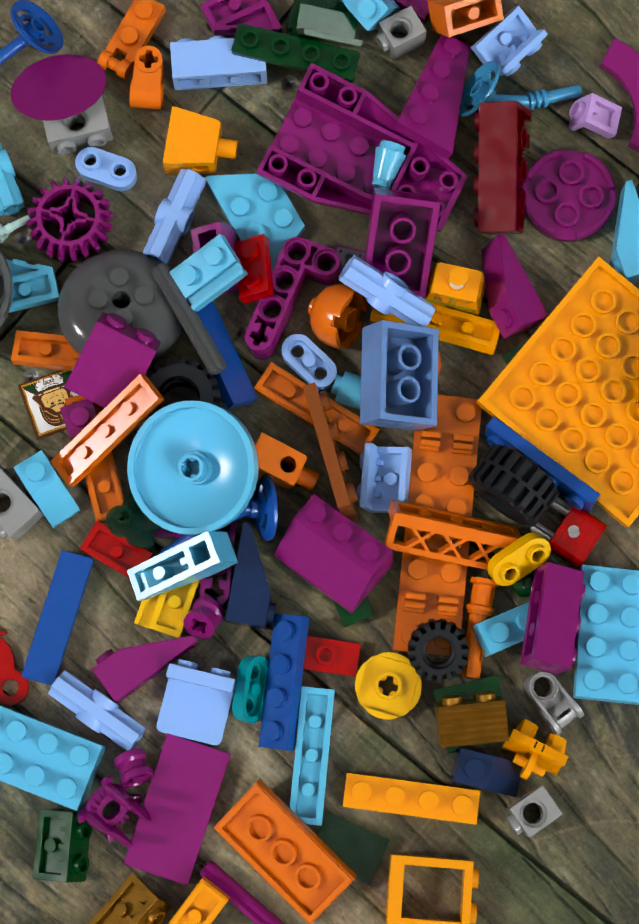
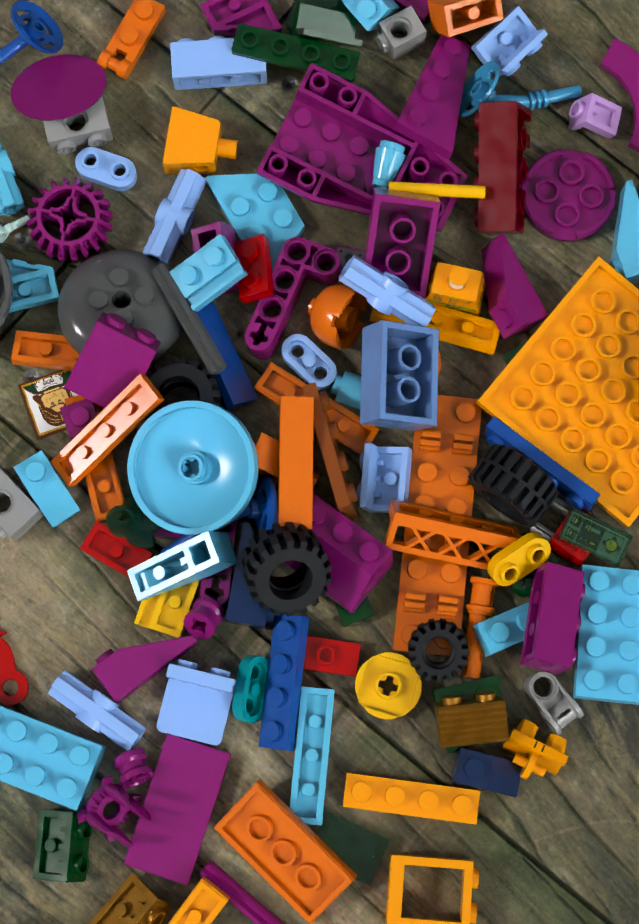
(57, 618): blue tile -> none
(147, 83): orange piece -> none
(292, 591): none -> black tyre
(296, 461): none -> orange tile
(440, 190): none -> yellow bar
(548, 811): light grey brick -> none
(595, 537): none -> clear green tile

